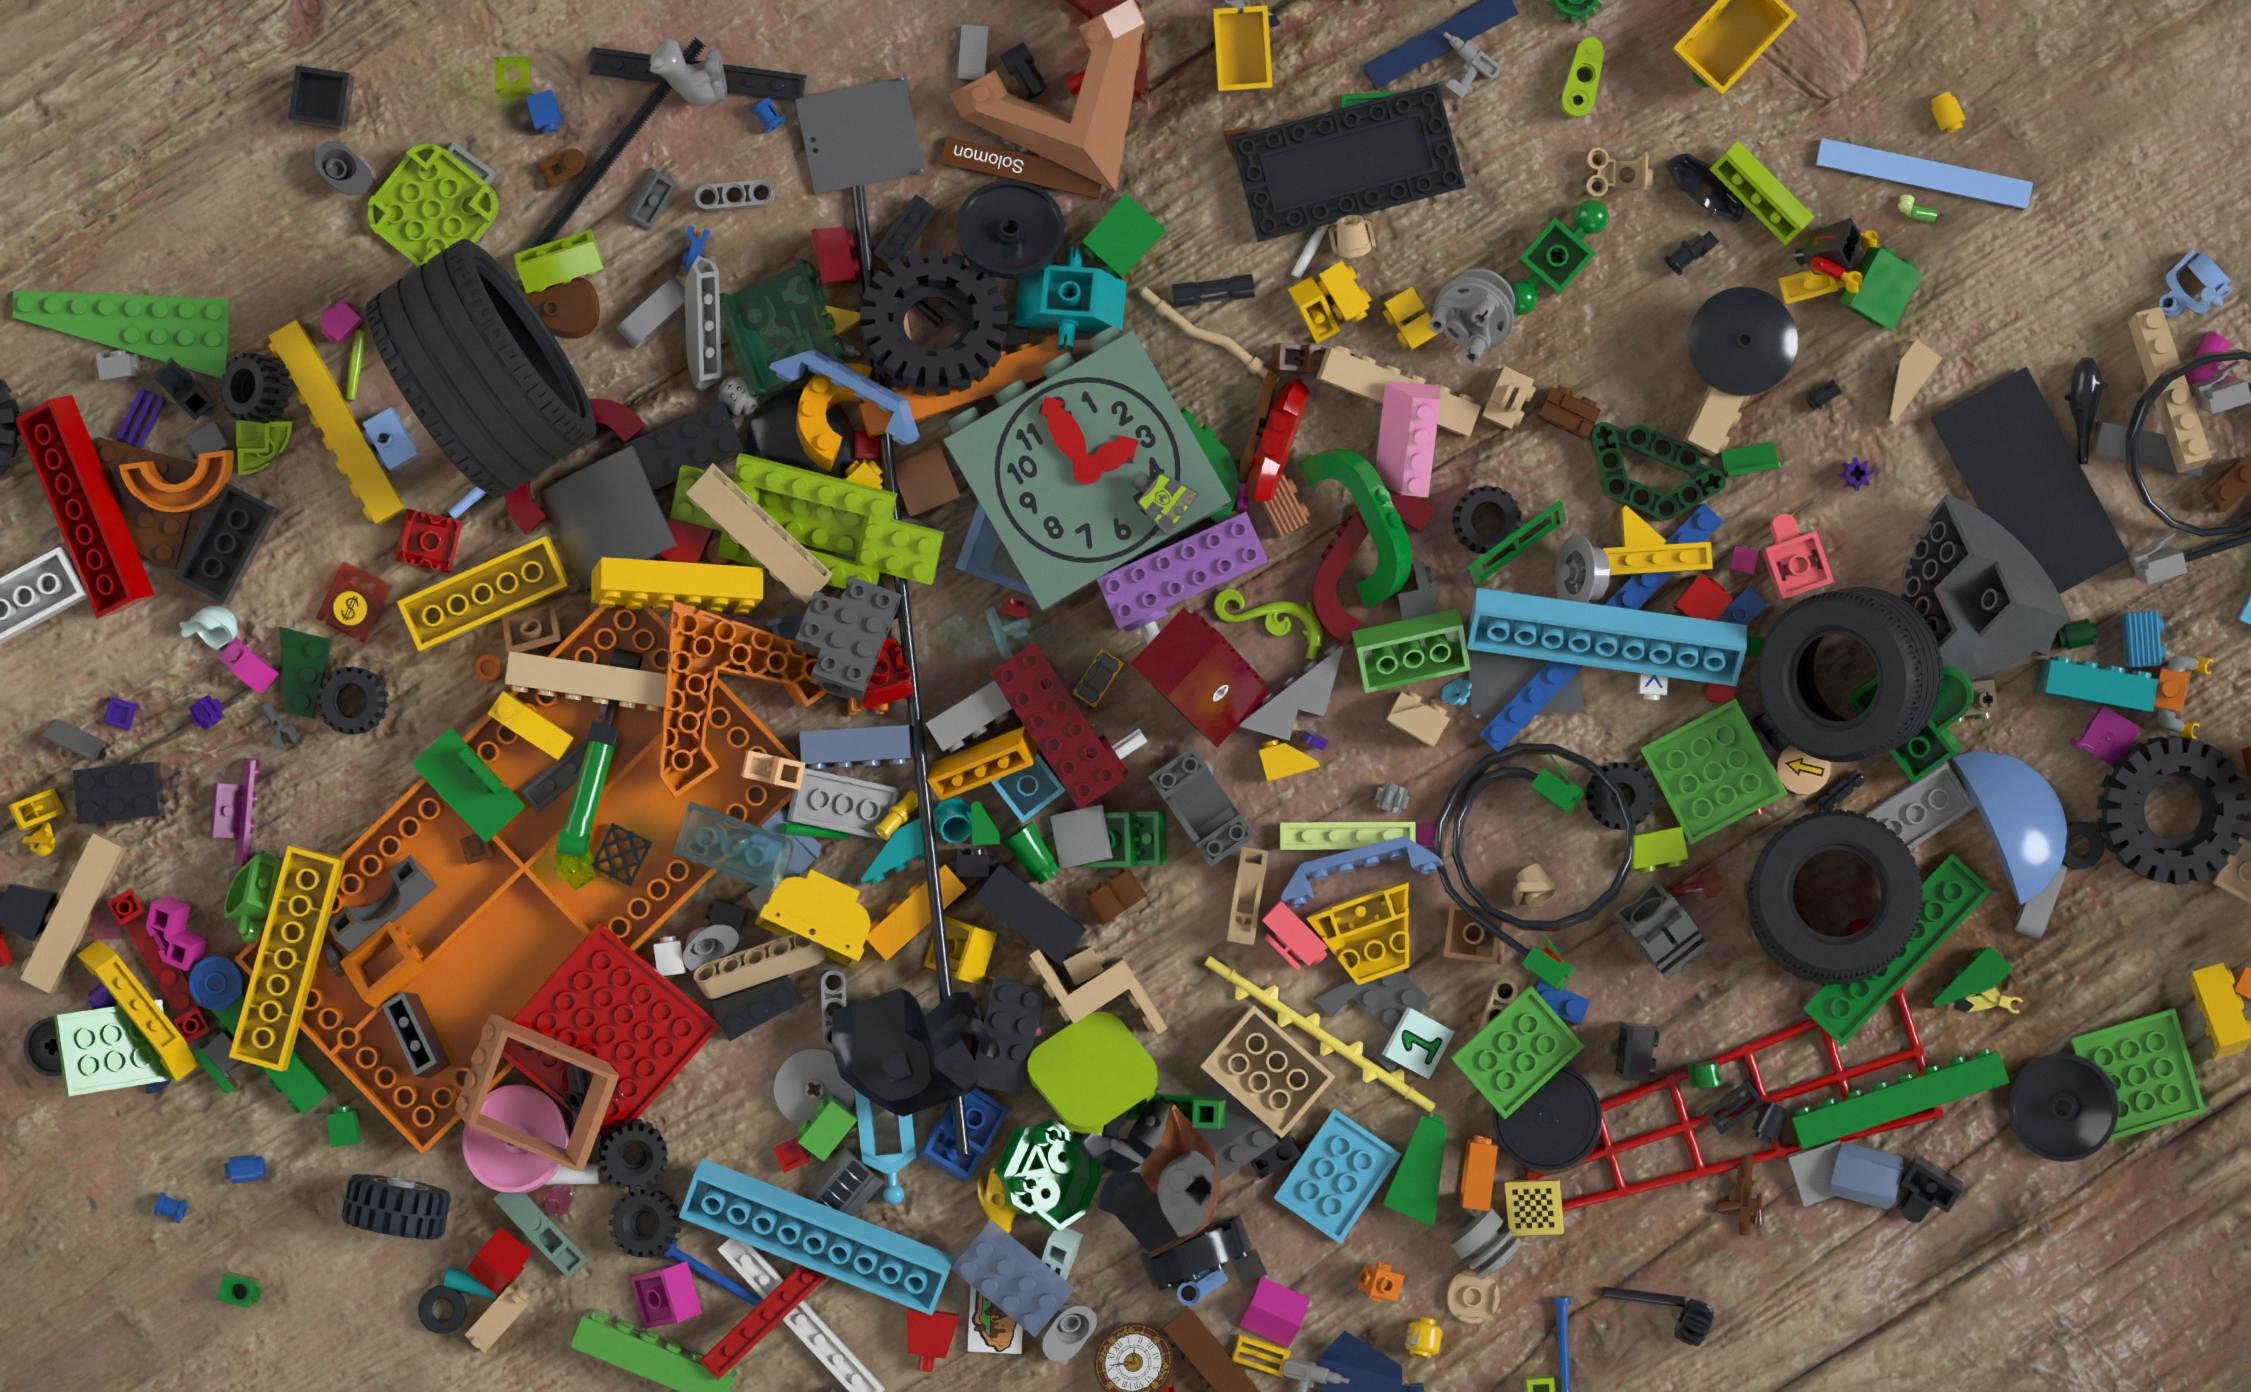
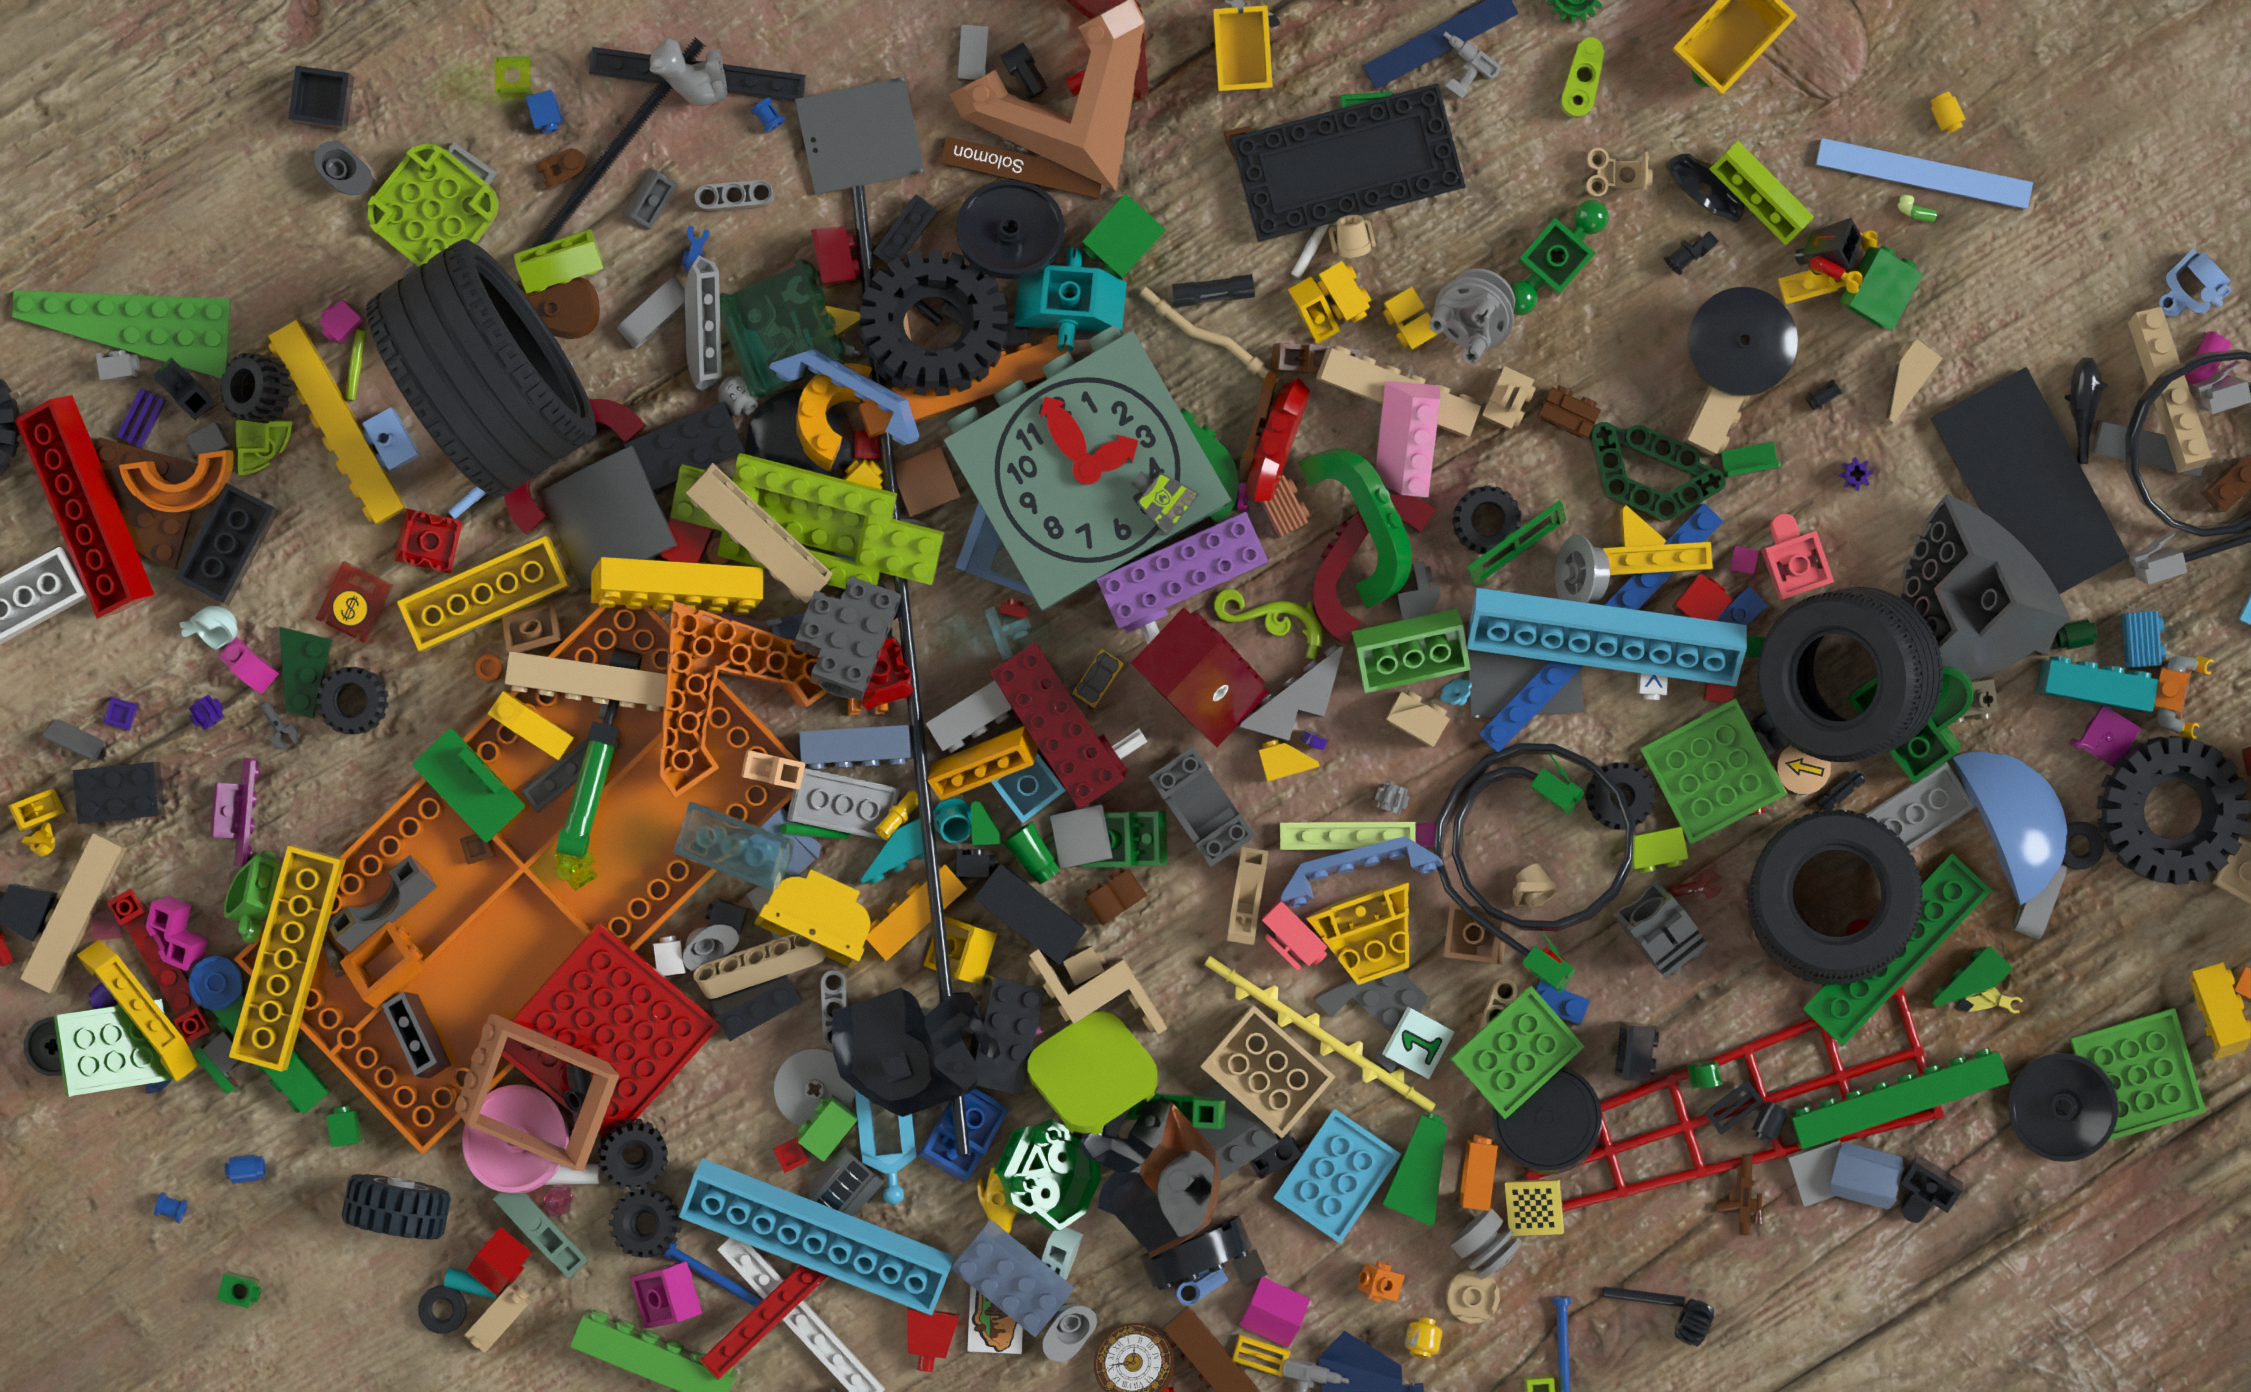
(612, 874): black window -> none

